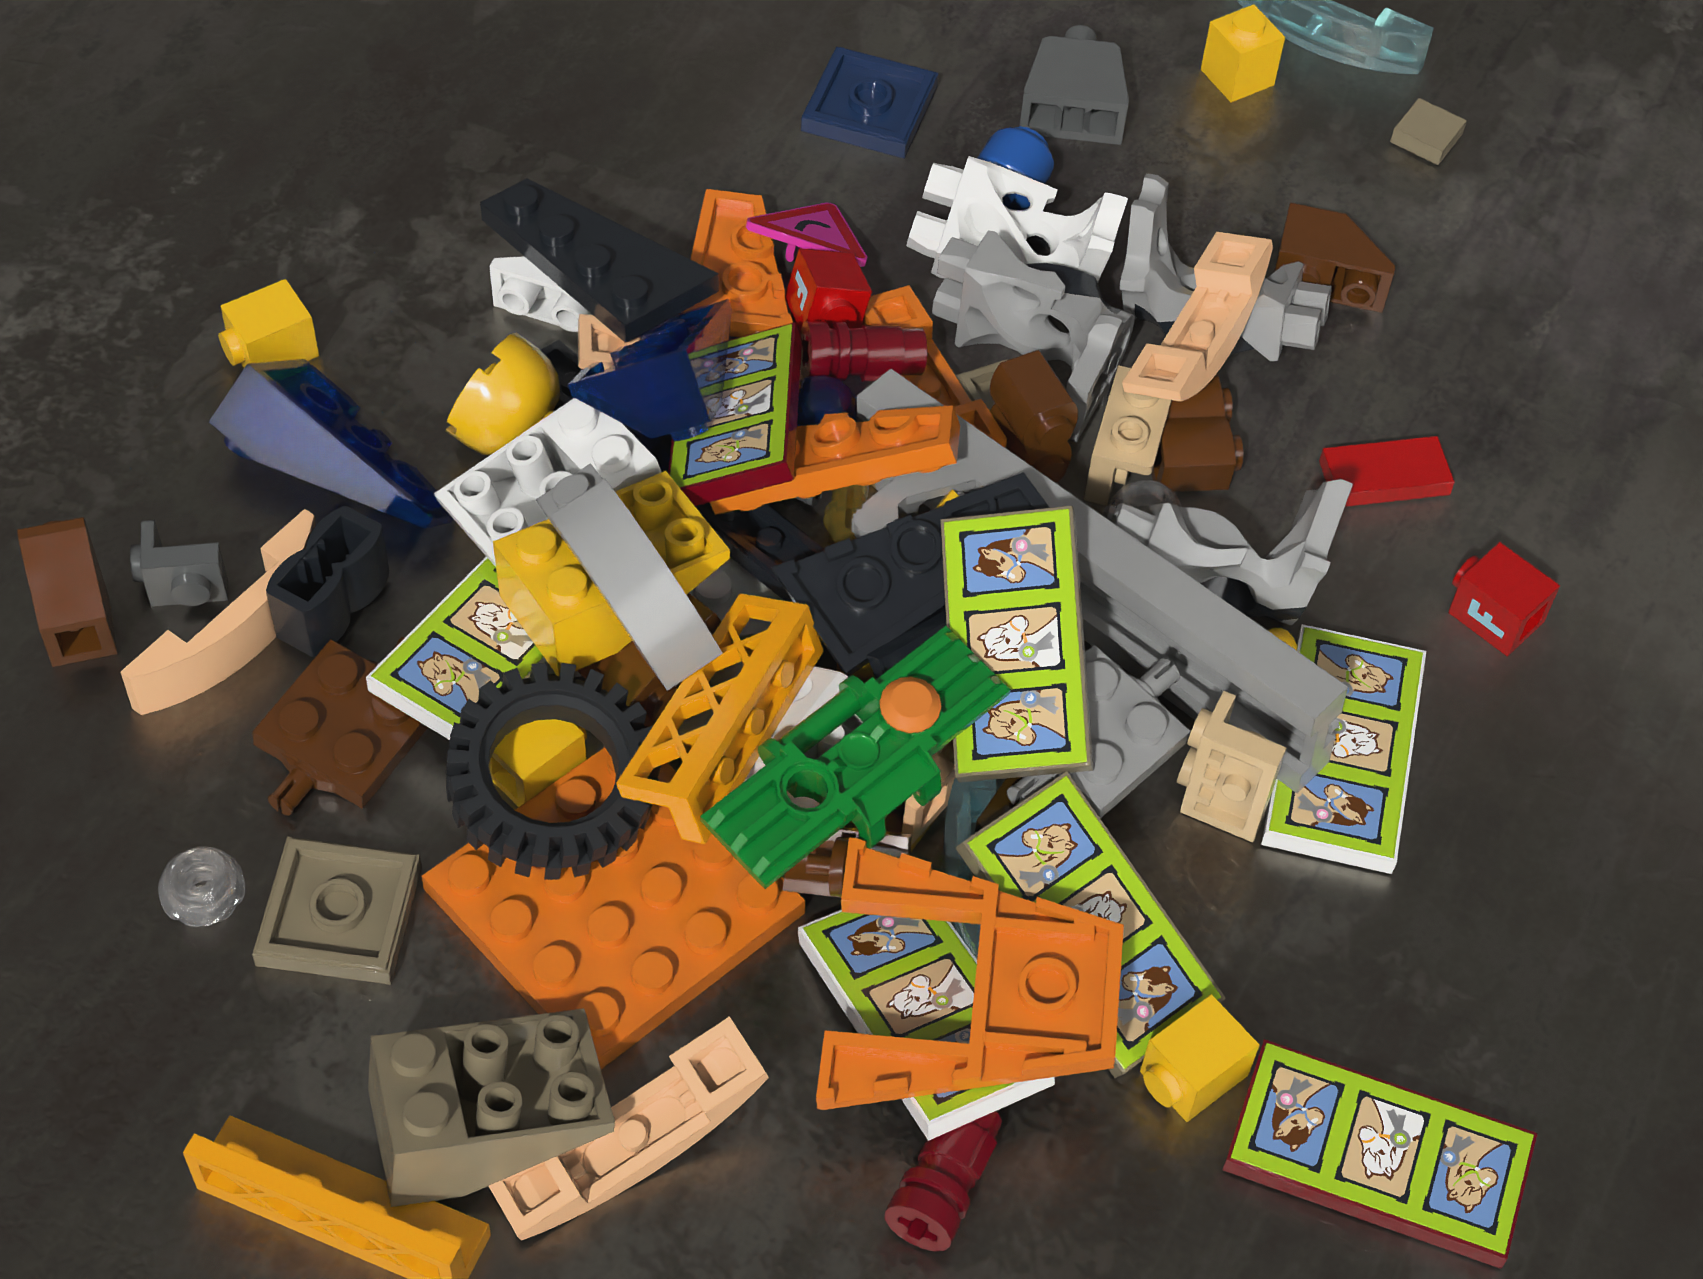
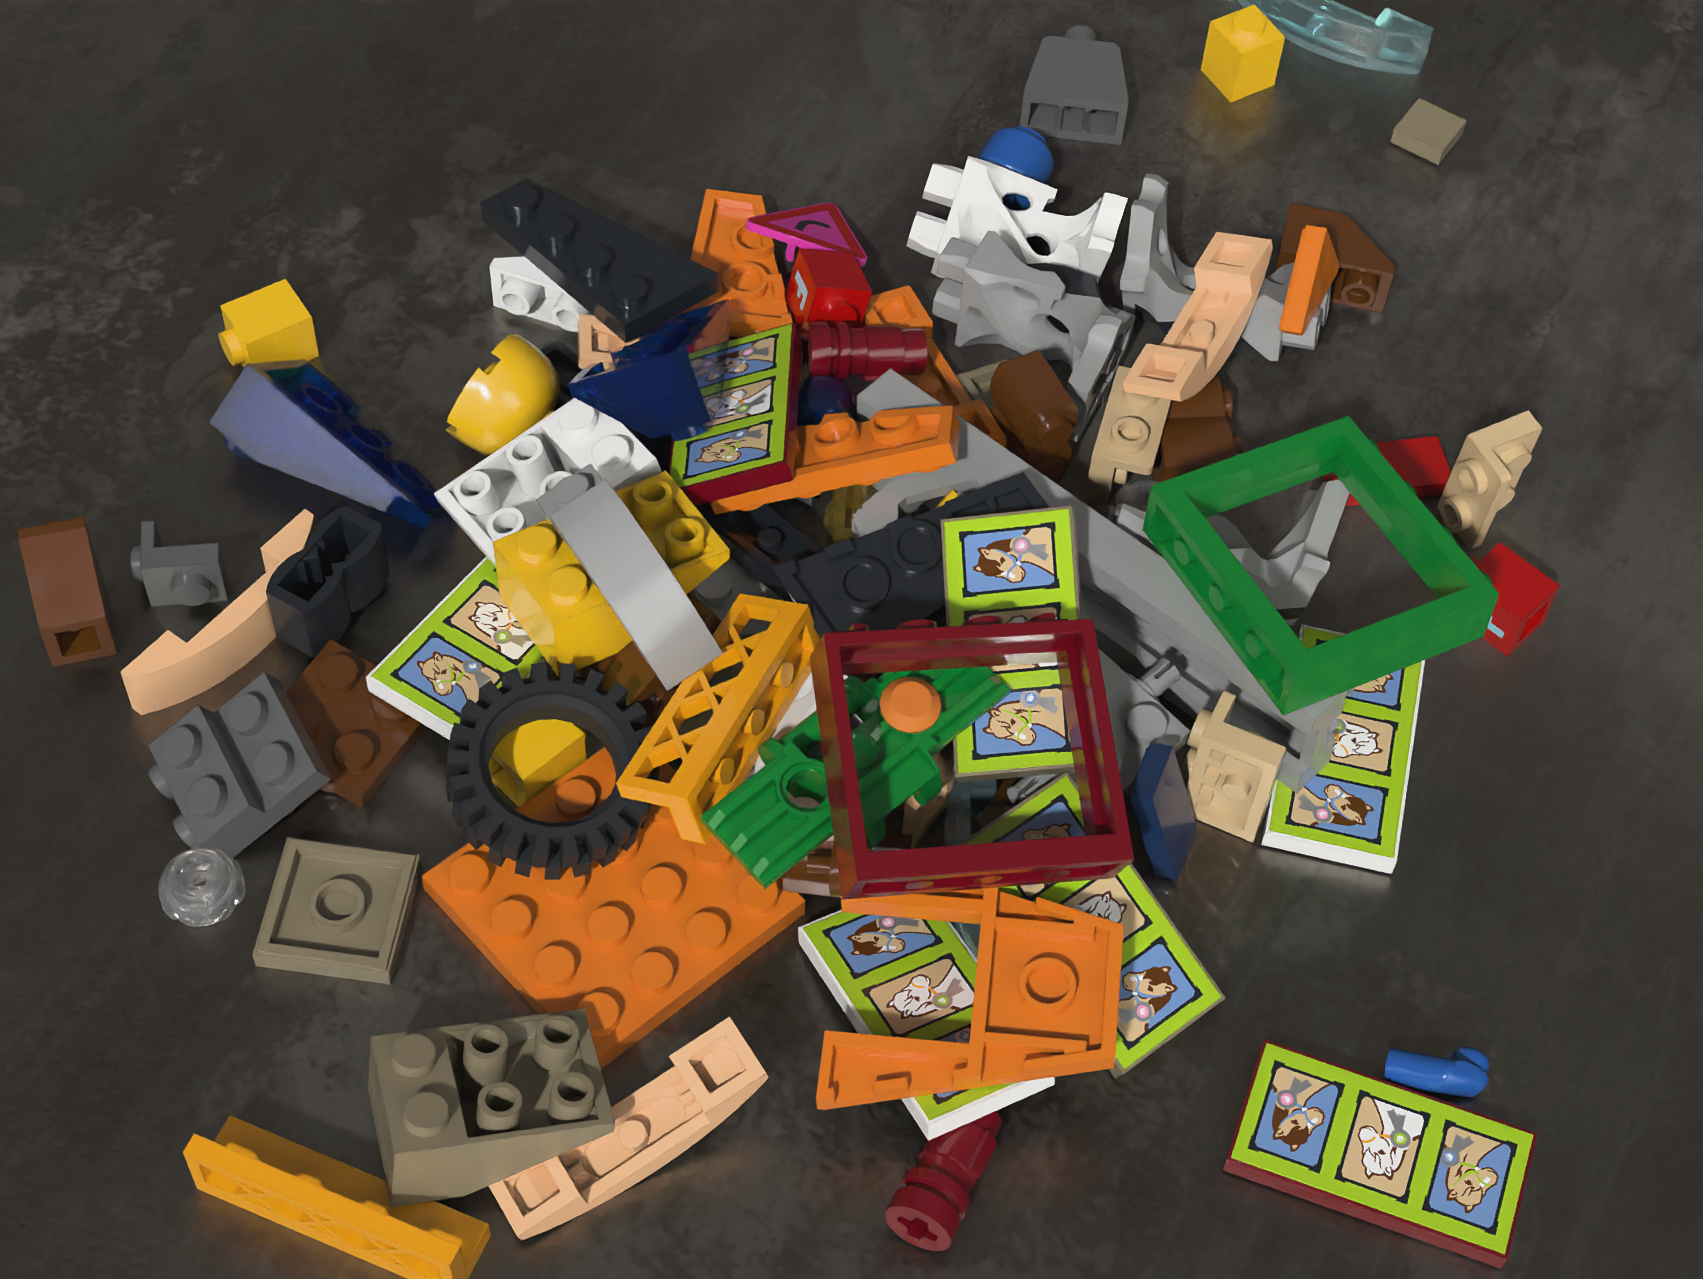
(237, 767): none -> dark grey plate
(869, 102): dark blue tile -> none
(986, 865): none -> dark red window
(1162, 810): none -> dark blue tile
(1198, 1058): yellow brick -> none
(1246, 617): none -> green window
(1310, 279): none -> orange tile
(1460, 1075): none -> blue arm
(1487, 475): none -> tan bracket

